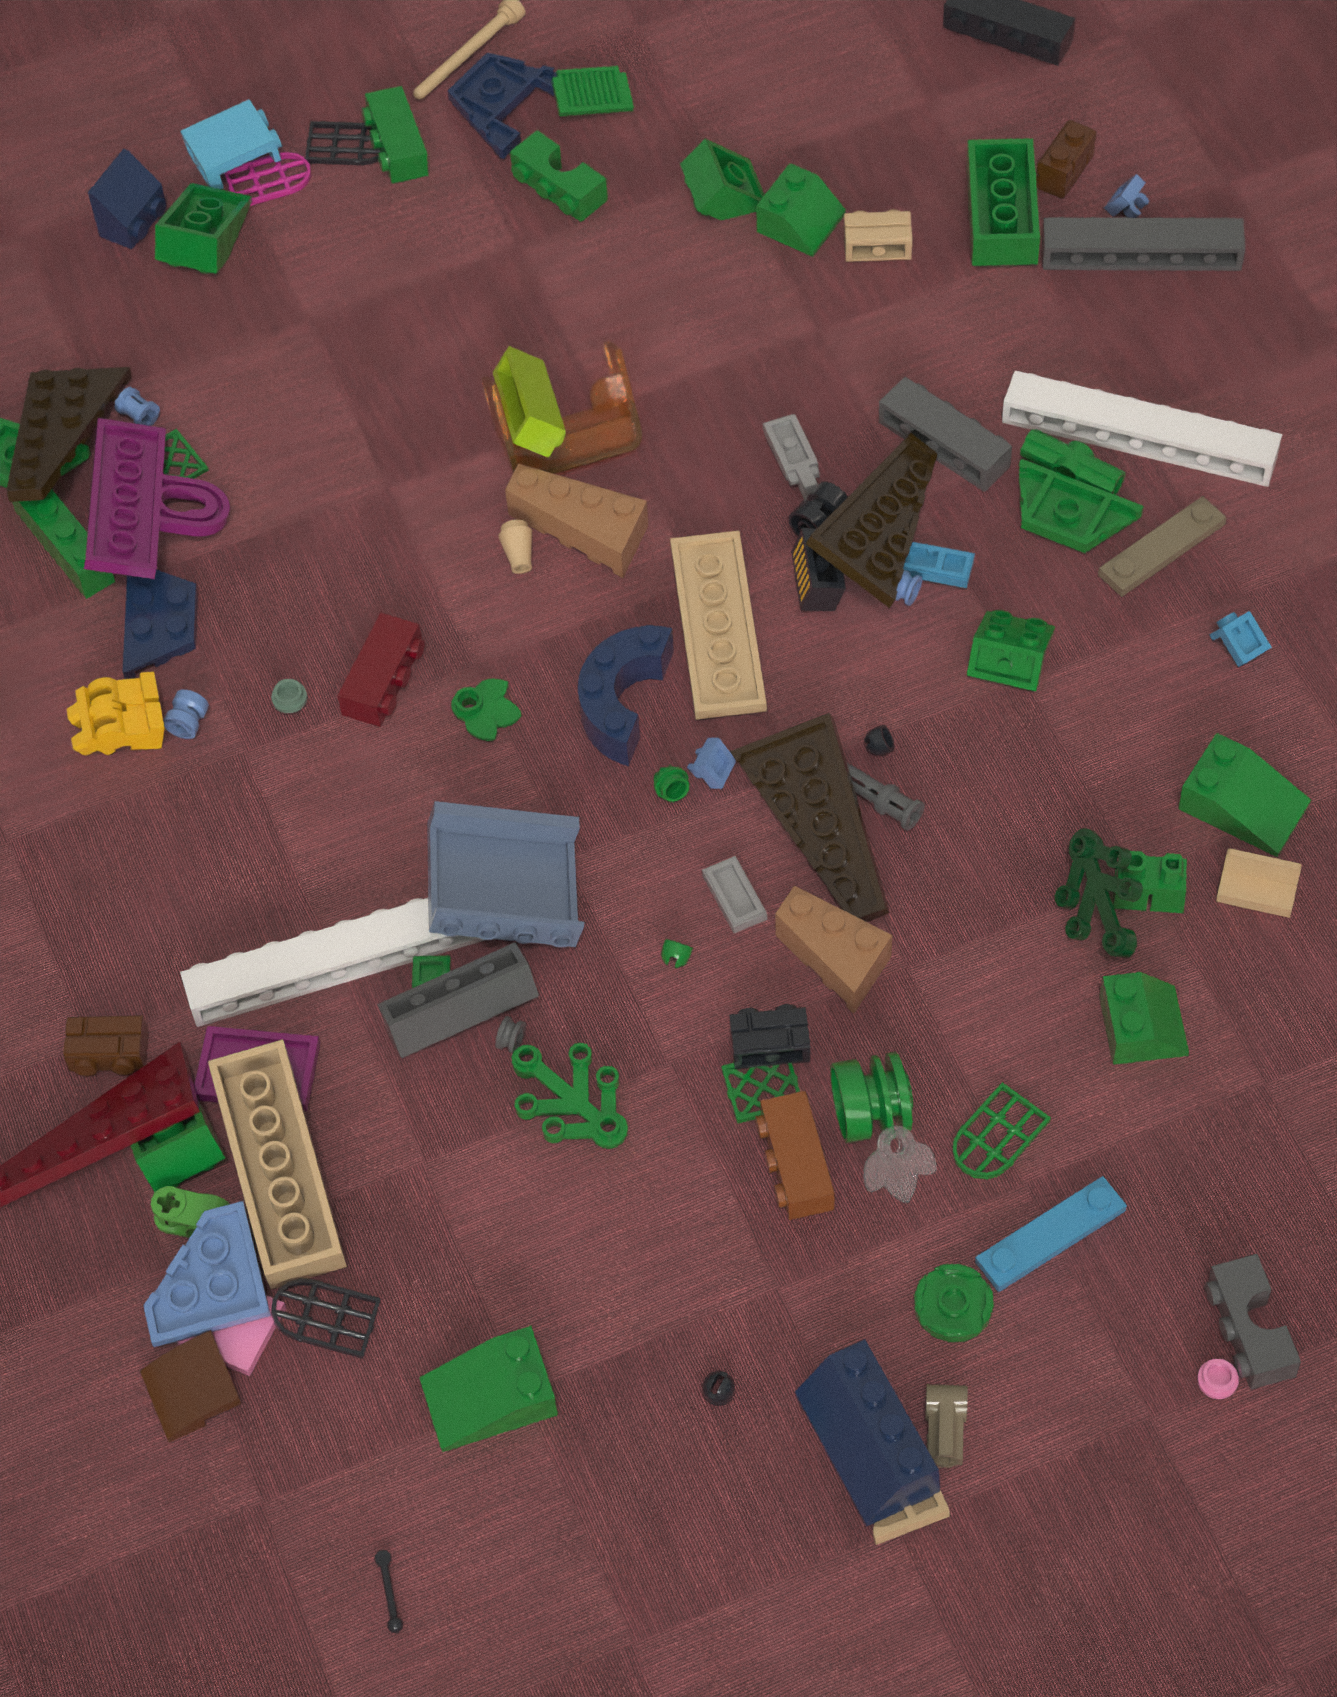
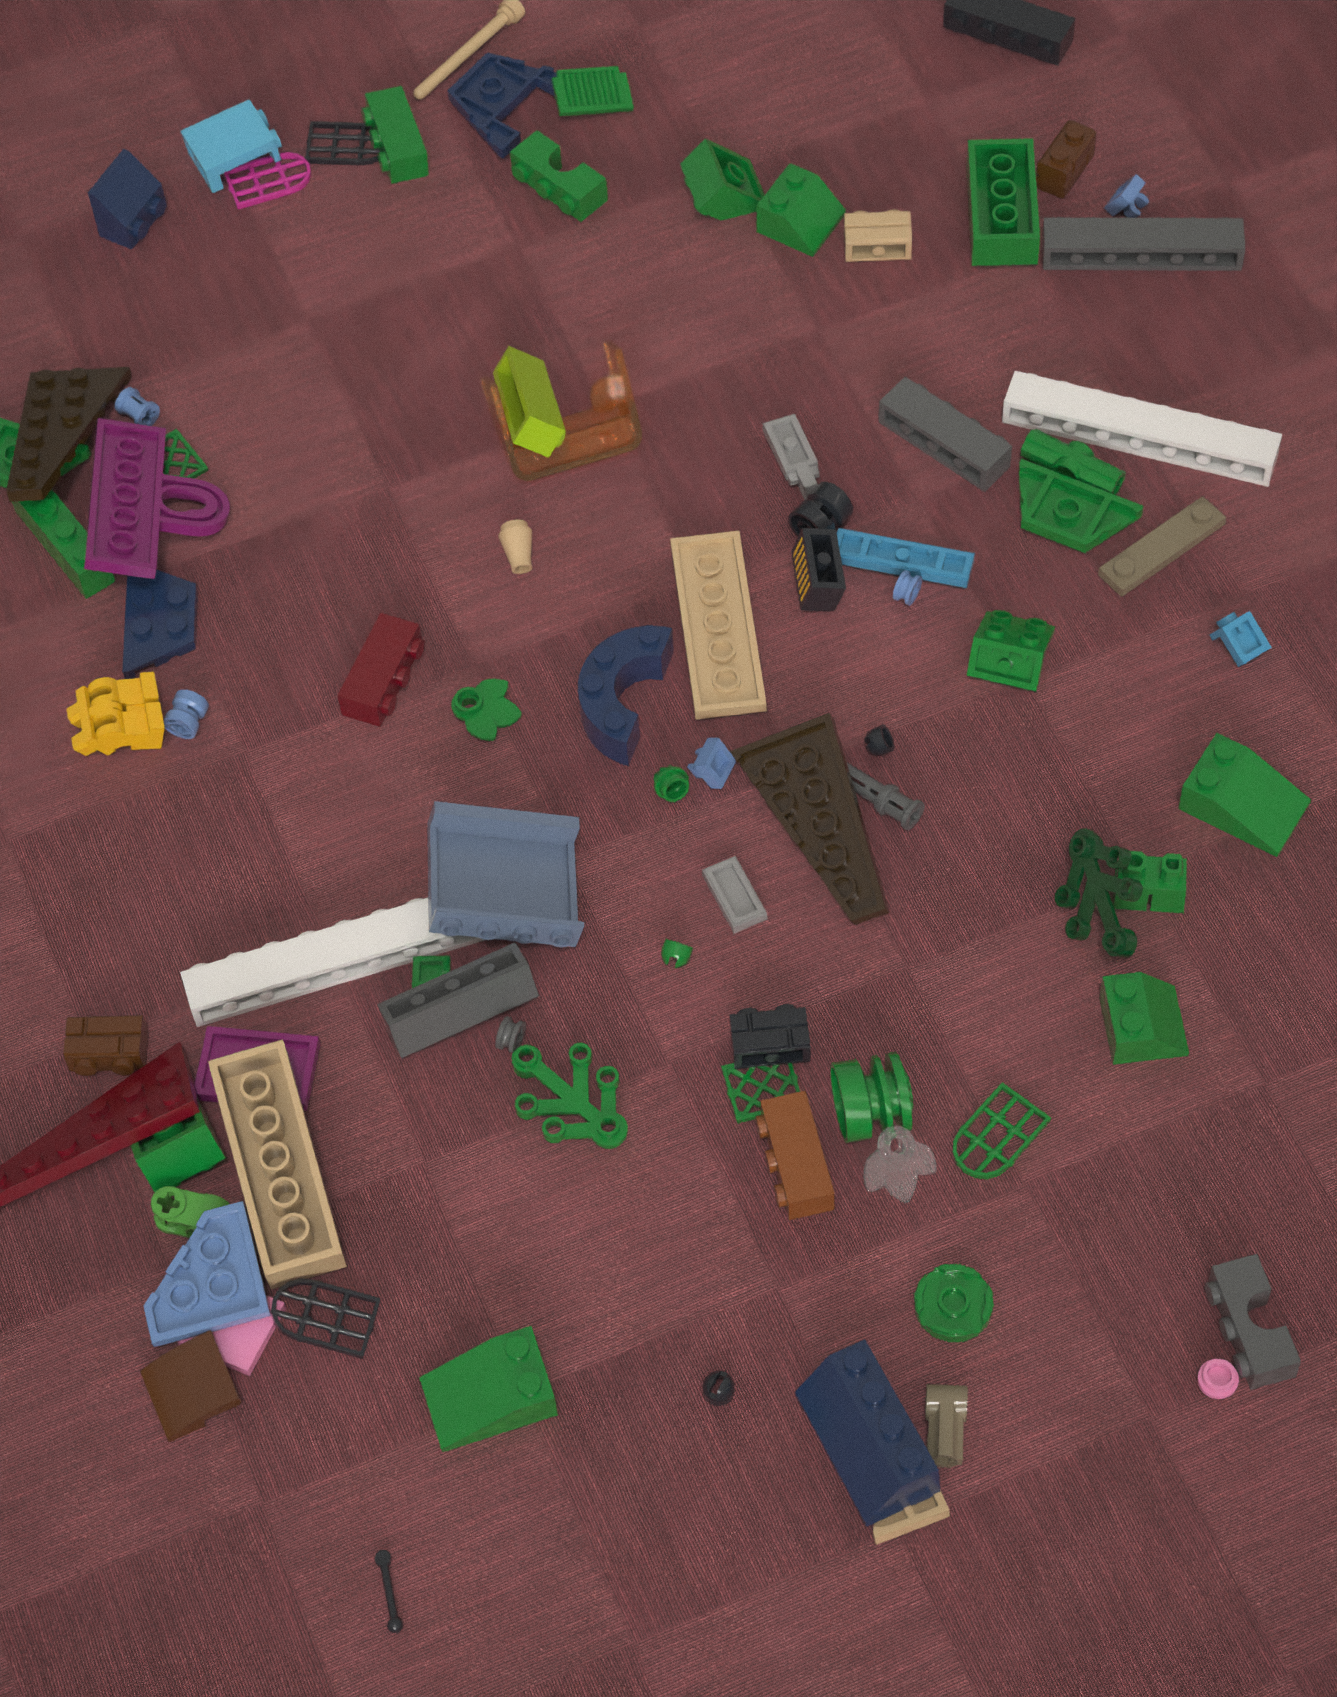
(201, 228): green slope -> none
(289, 696): sand green plate -> none
(580, 515): medium nougat wedge -> none
(834, 944): medium nougat wedge -> none
(878, 521): dark brown wing -> none
(1050, 1234): dark azure plate -> none
(1258, 882): tan panel -> none

